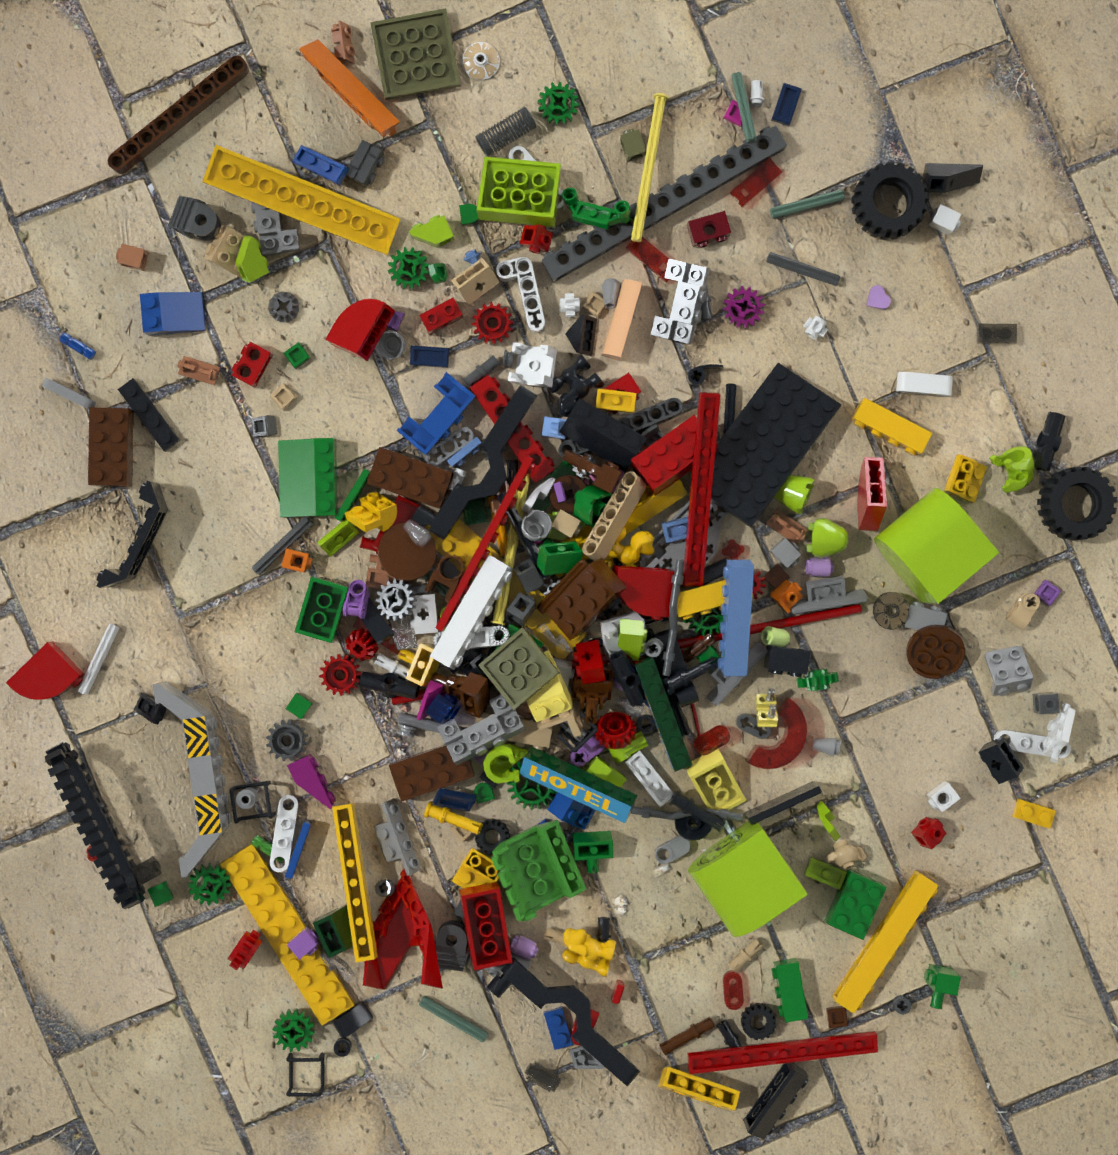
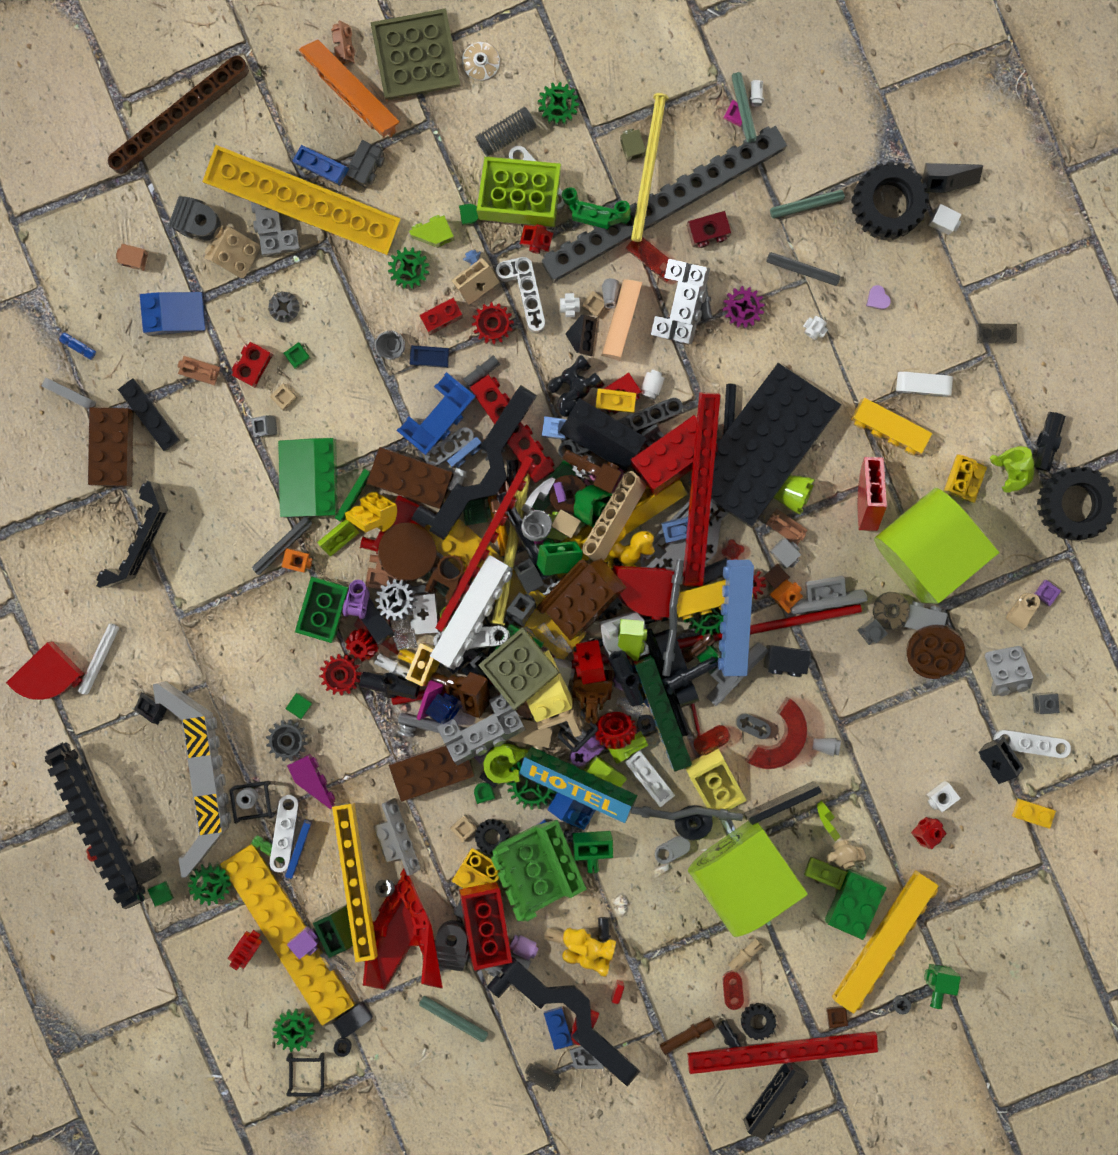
(250, 261): lime slope -> none
(360, 327): red brick -> none
(395, 321): medium lavender tile -> none
(417, 533): clear cone -> none
(438, 272): green tile -> none
(445, 815): yellow pin -> none
(454, 799): dark blue tile -> none
(508, 359): dark grey bush -> none
(534, 365): white panel -> none
(652, 384): none -> white brick
(659, 645): light grey bush -> none
(689, 806): black pin -> none
(699, 1089): yellow brick -> none
(700, 370): black panel -> none
(756, 182): clear red plate -> none
(766, 709): light yellow piece -> none
(775, 637): yellowish green brick -> none
(786, 104): dark blue tile -> none
(789, 990): green brick -> none
(817, 680): green gear -> none
(819, 567): lavender brick -> none
(827, 538): lime piece -> none
(872, 631): none -> dark grey brick
(1059, 732): white plate -> none

